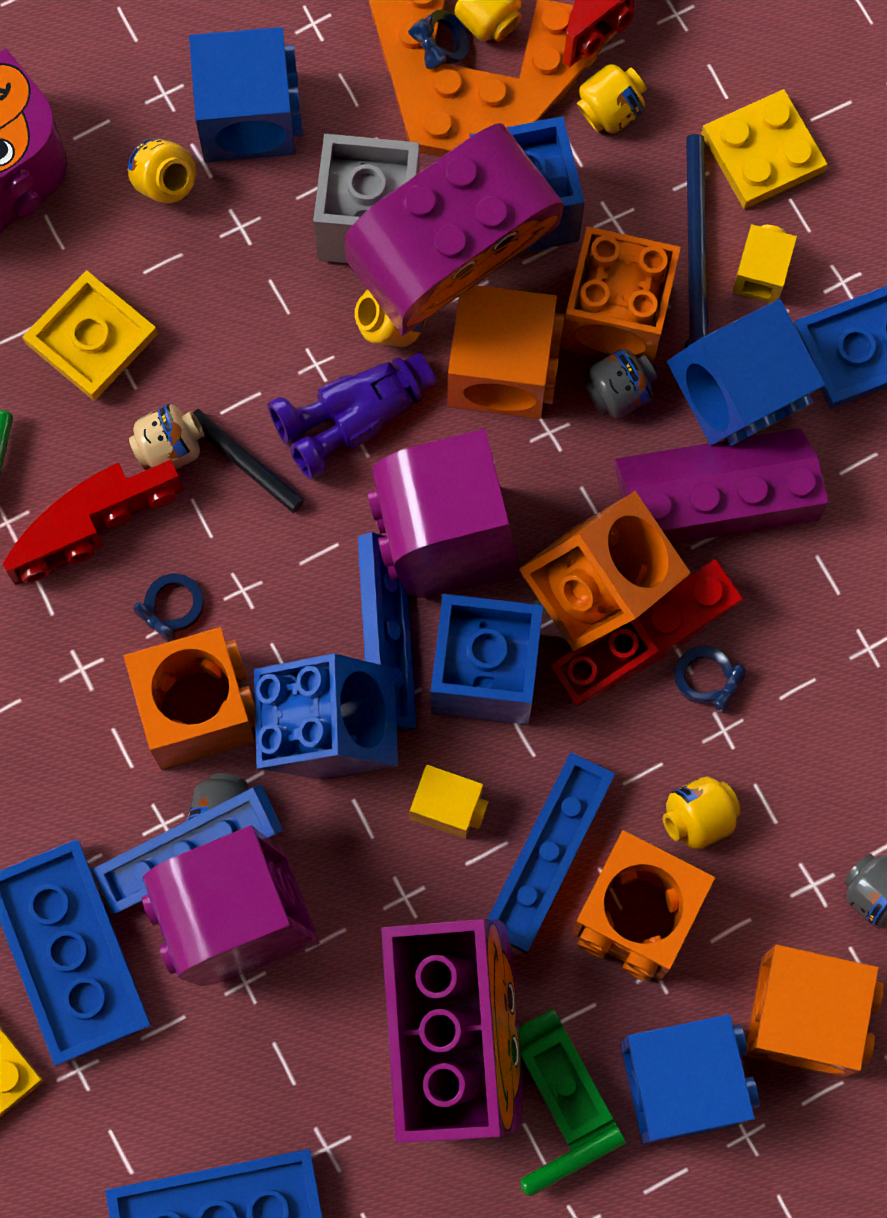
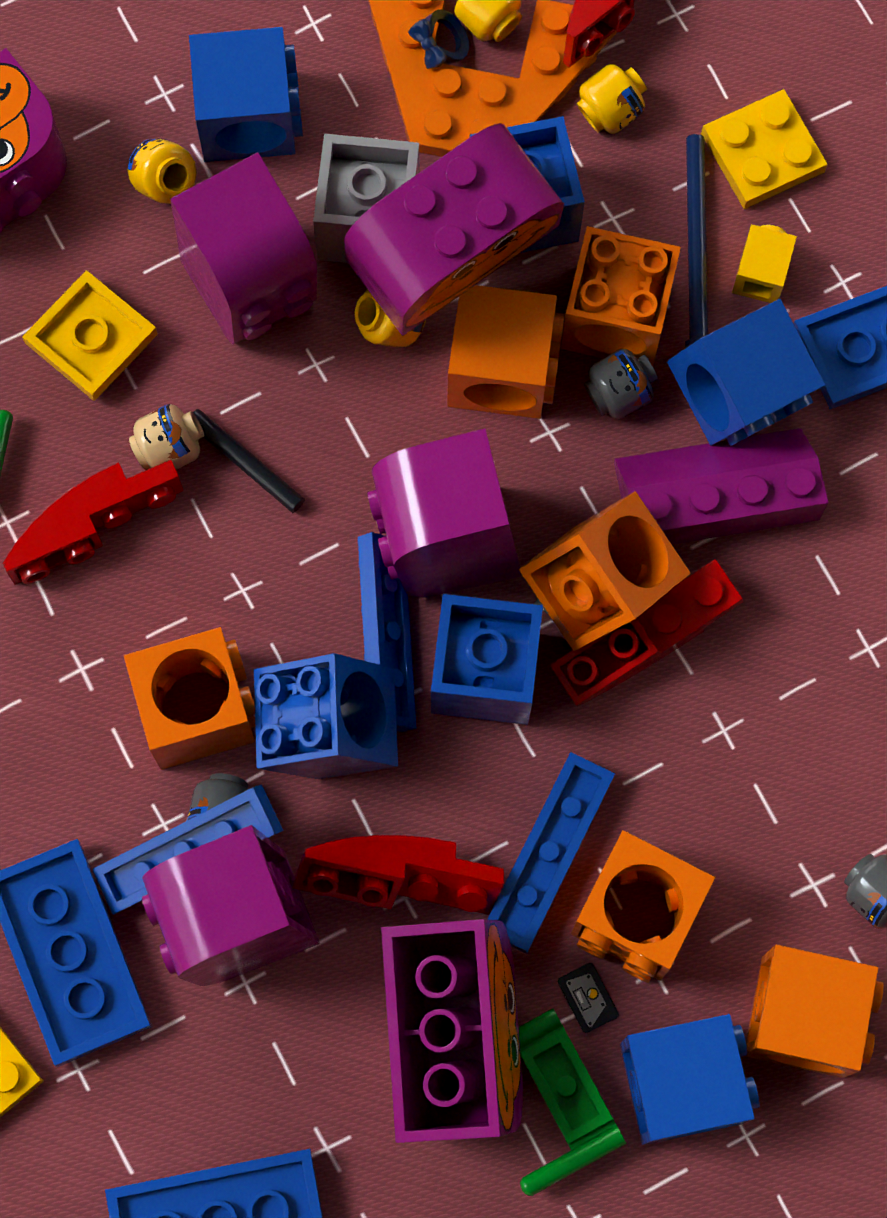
(167, 628): dark blue piece -> none
(245, 249): none -> magenta brick
(356, 405): dark purple piece -> none
(384, 866): none -> red slope
(448, 802): yellow brick -> none
(588, 997): none -> black sticker
(701, 812): yellow head -> none
(720, 699): dark blue piece -> none

